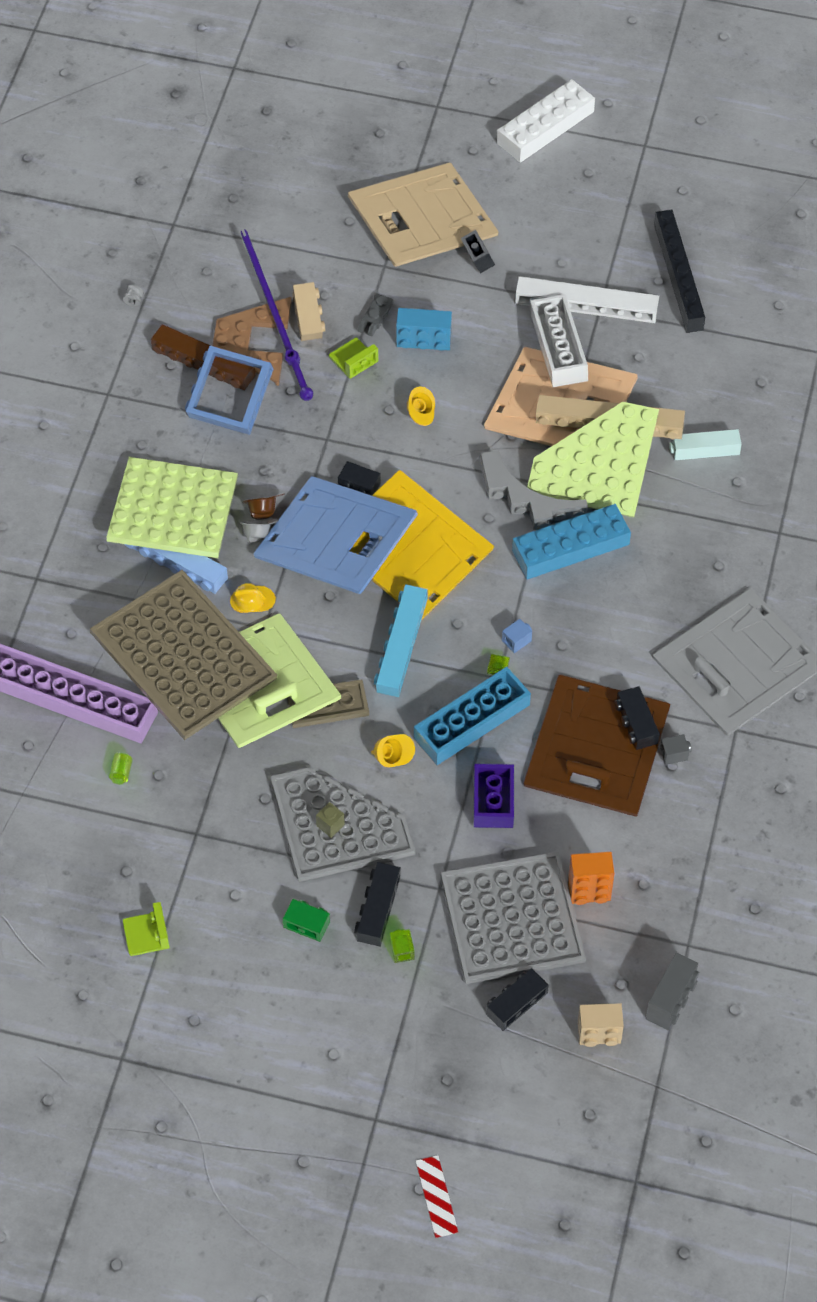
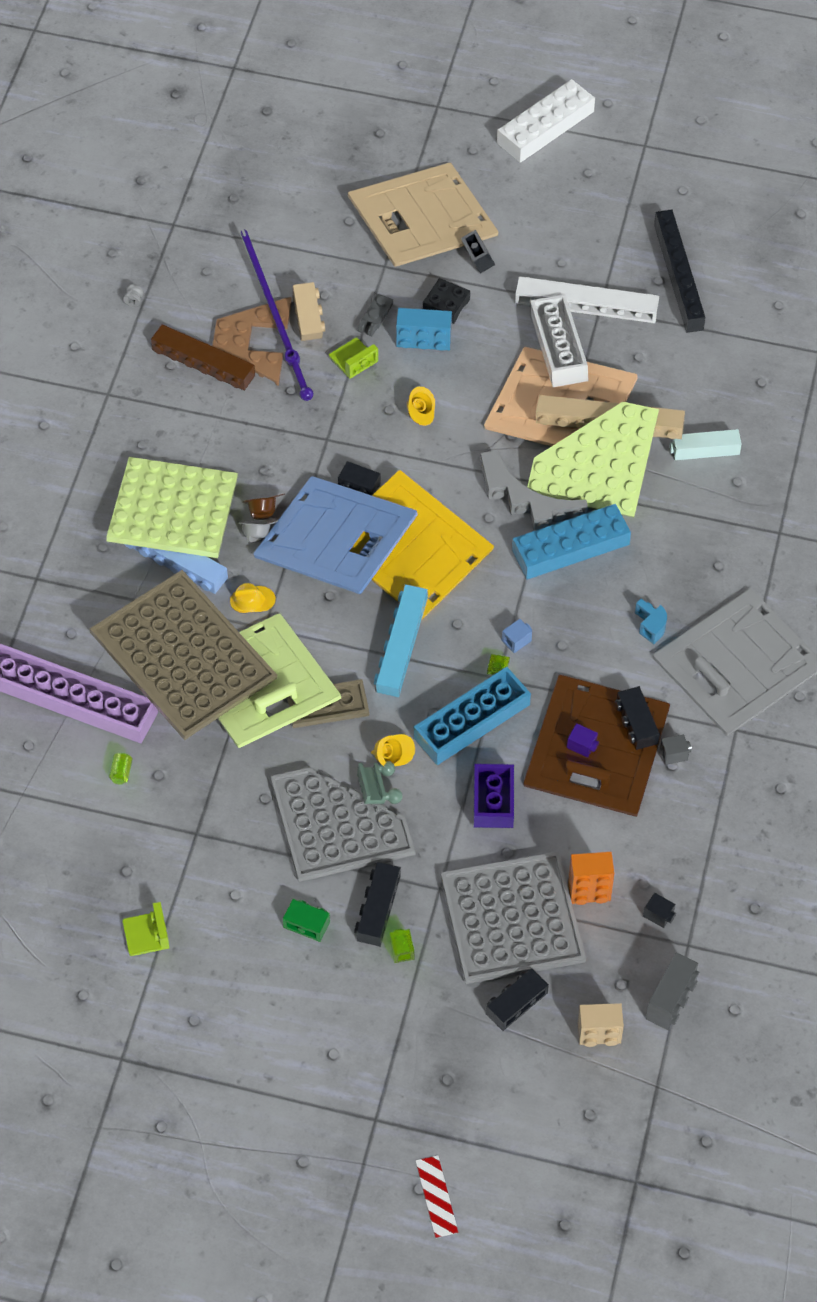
(256, 398): medium blue window -> none
(330, 819): olive brick -> none
(372, 784): none -> sand green gear
(447, 297): none -> black brick
(582, 740): none -> dark purple brick
(654, 620): none -> dark azure brick
(659, 910): none -> black brick

